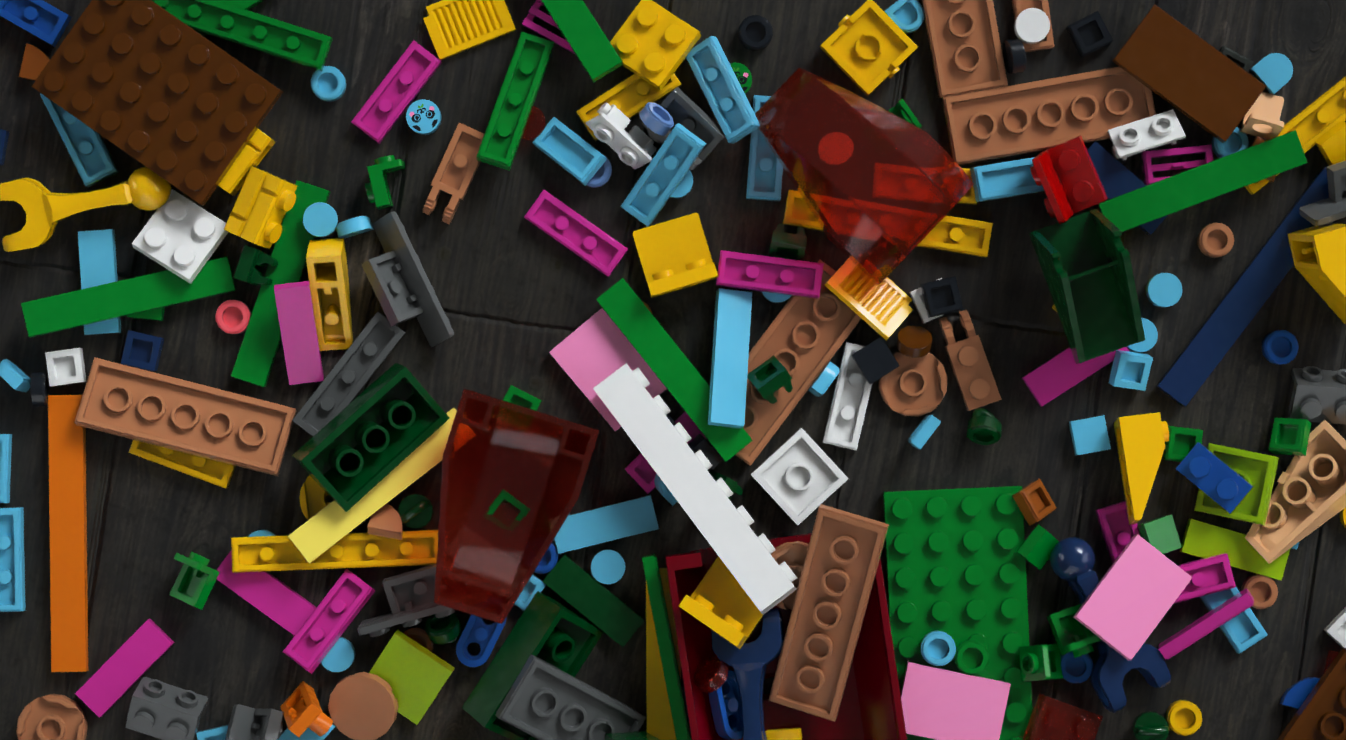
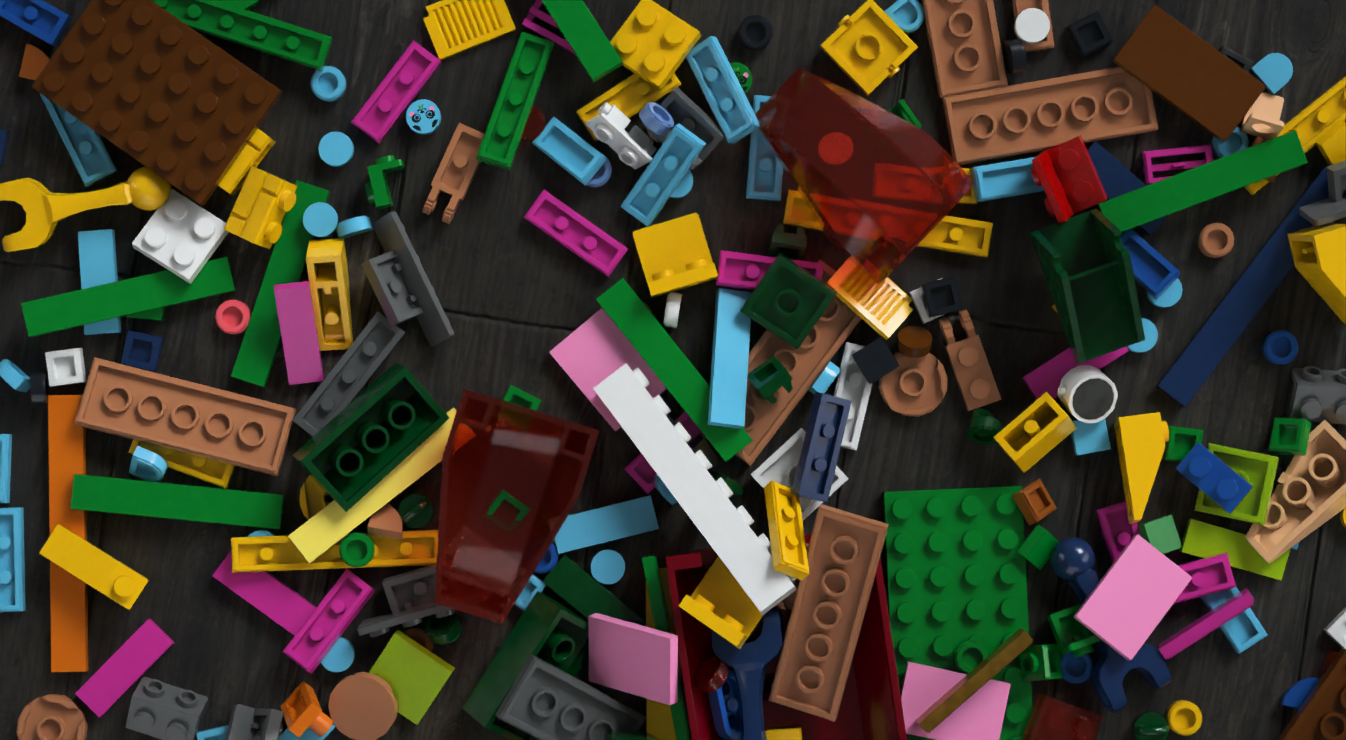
(94, 566): none -> yellow slope
(147, 465): none -> medium azure tile
(177, 501): none -> green tile
(194, 580): green bracket -> none
(251, 266): dark green tile -> none
(336, 149): none -> medium azure tile
(357, 549): none -> green tile
(479, 632): blue plate -> none
(633, 658): none -> bright pink tile
(672, 310): none -> white tile
(786, 531): none -> yellow tile
(788, 301): none -> dark green tile
(821, 447): none -> dark blue plate
(924, 431): medium azure tile -> none
(937, 648): medium azure tile -> none
(974, 680): none -> pearl gold tile
(1035, 432): none -> yellow brick
(1087, 394): none -> piece
(1130, 370): medium azure tile -> none
(1145, 134): white hinge -> none
(1148, 266): none -> blue tile
(1262, 589): nougat tile -> none

